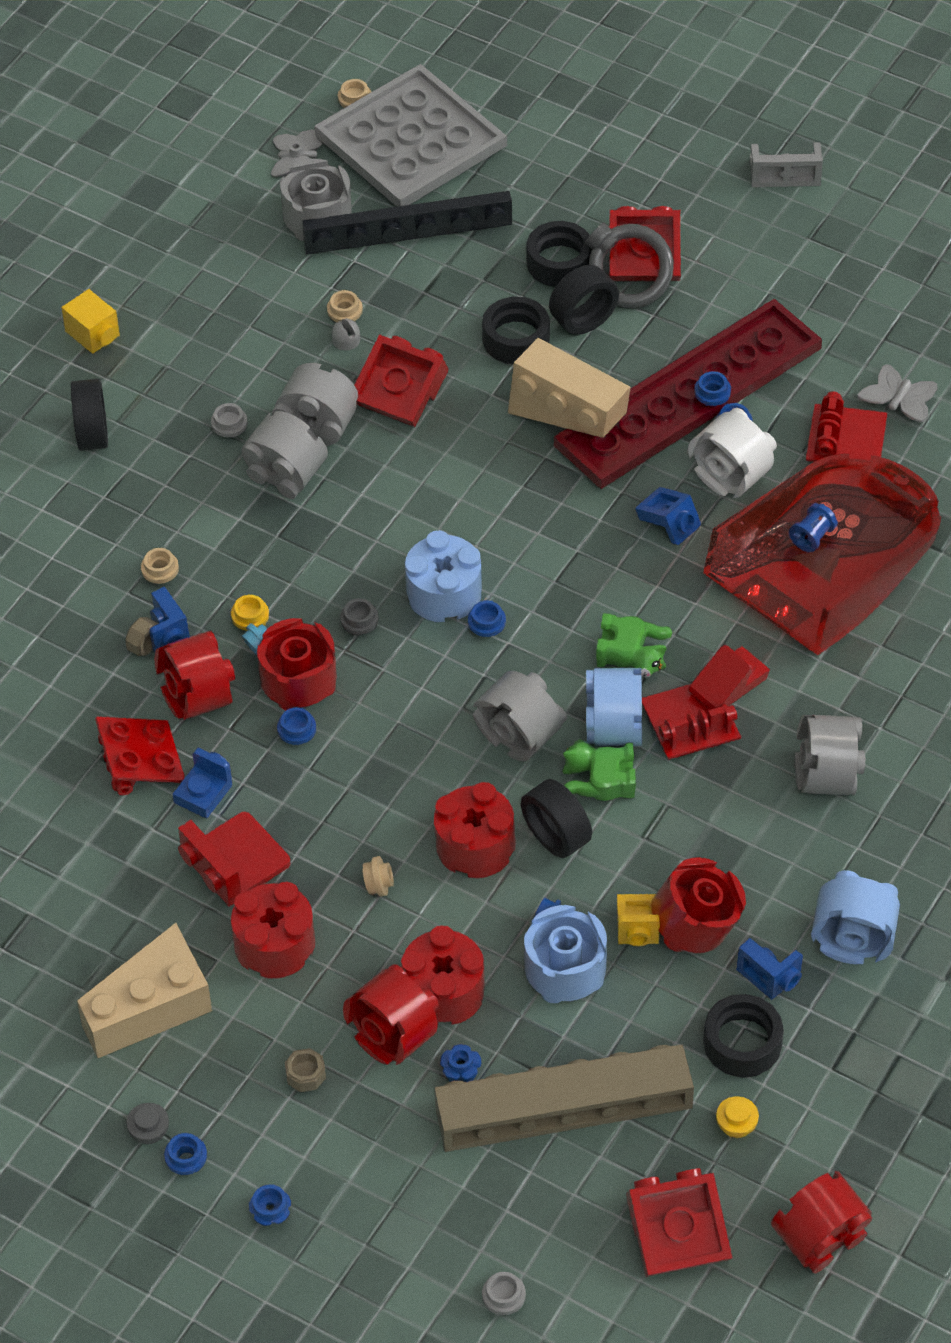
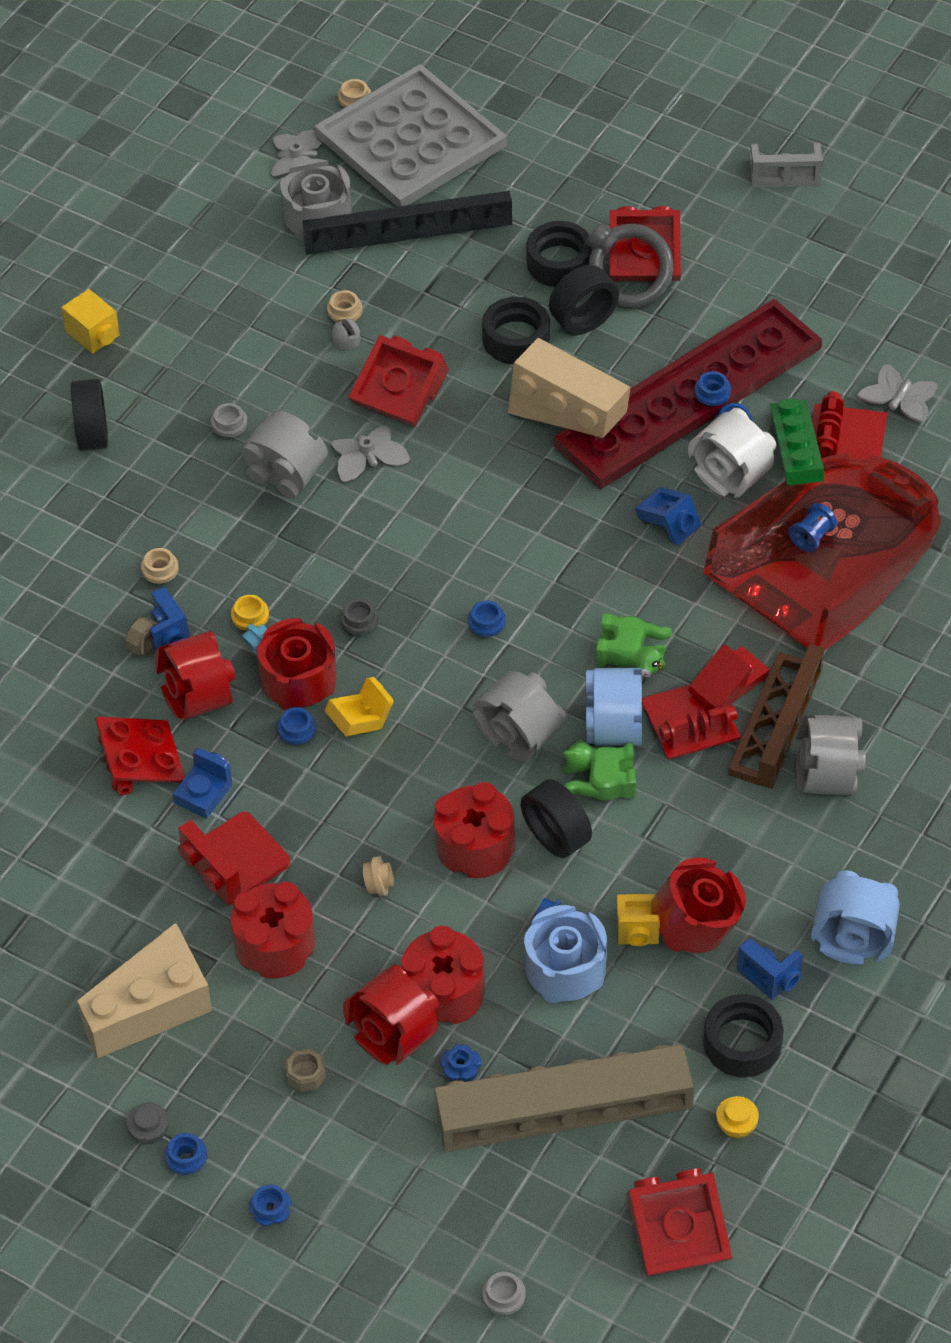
(320, 400): light grey brick -> none
(361, 711): none -> yellow bracket
(376, 444): none -> light grey piece
(443, 577): light blue brick -> none
(785, 721): none -> reddish brown fence
(796, 442): none -> green plate
(822, 1220): red brick -> none

